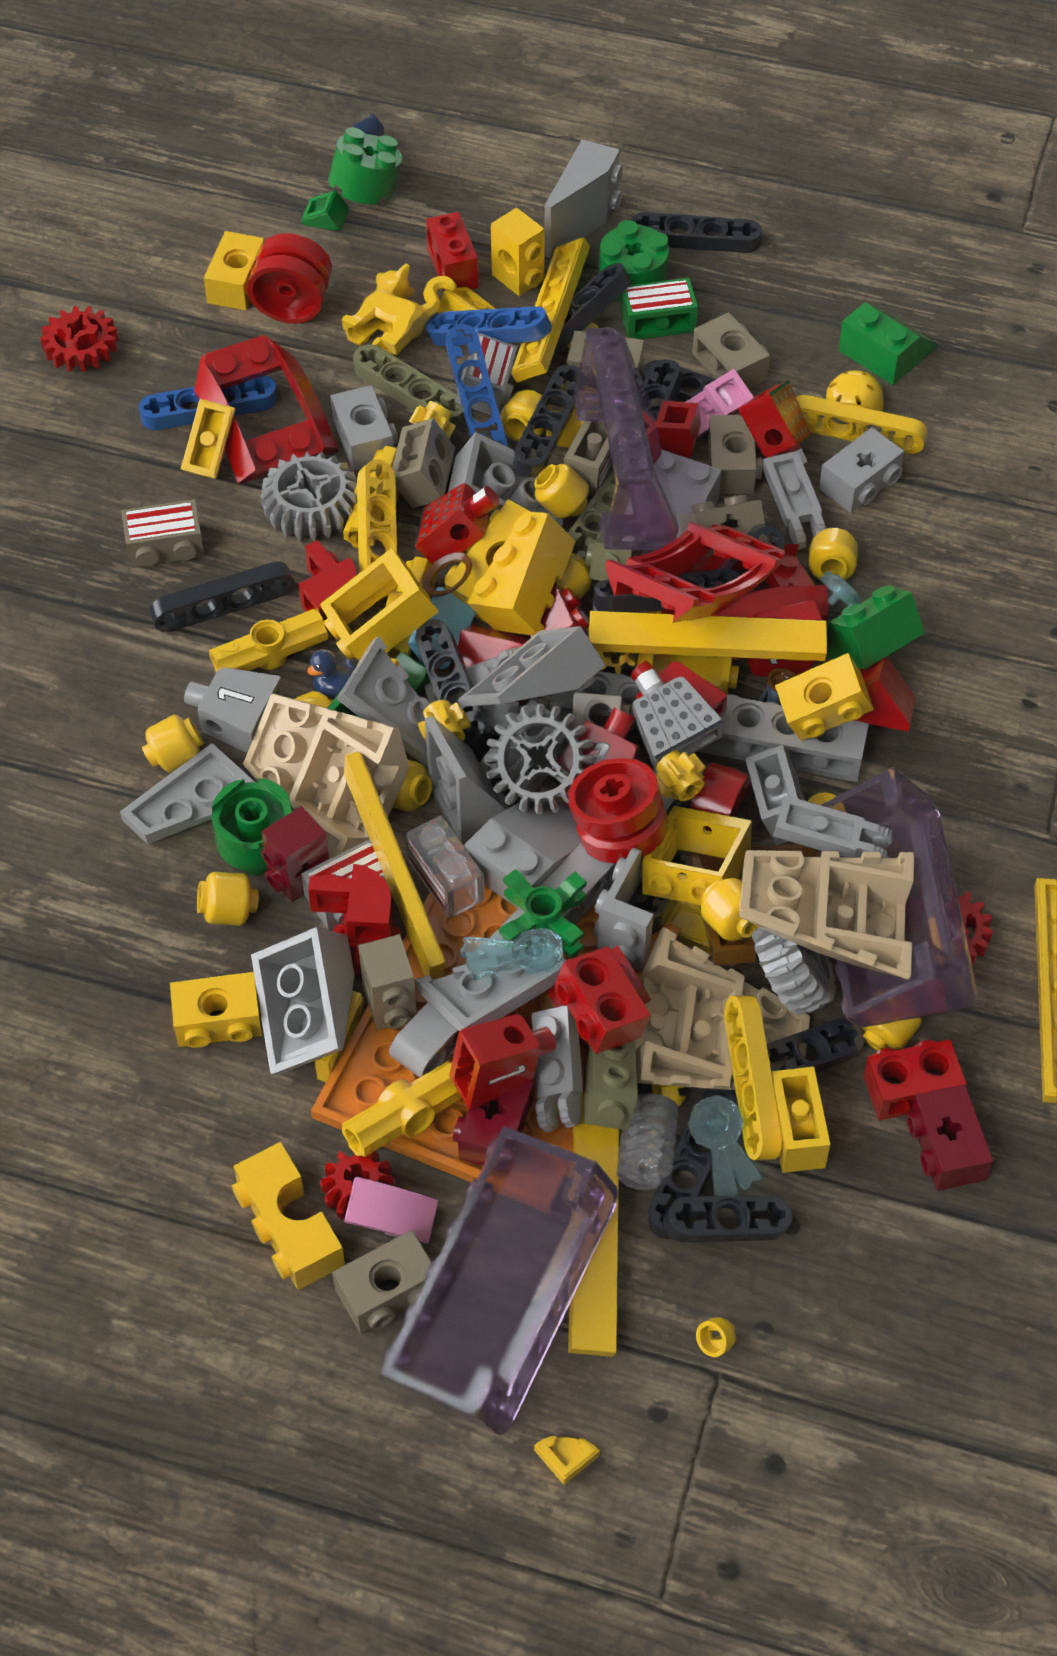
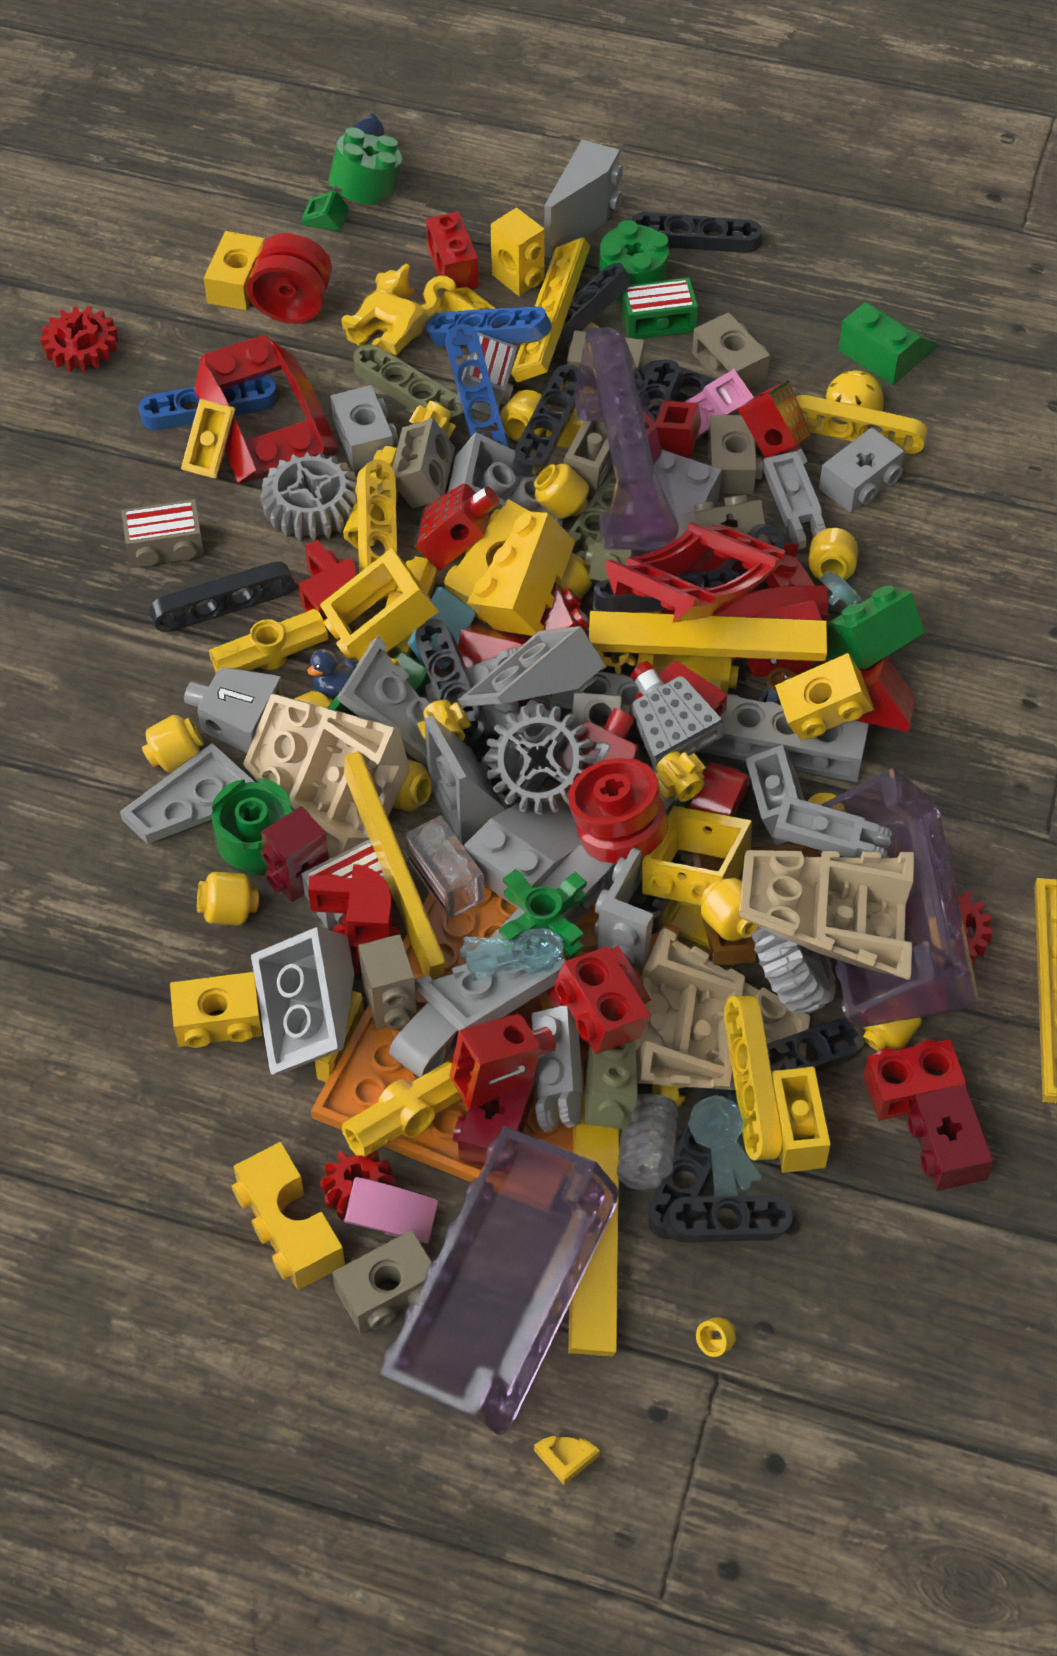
(441, 563): reddish brown piece -> none

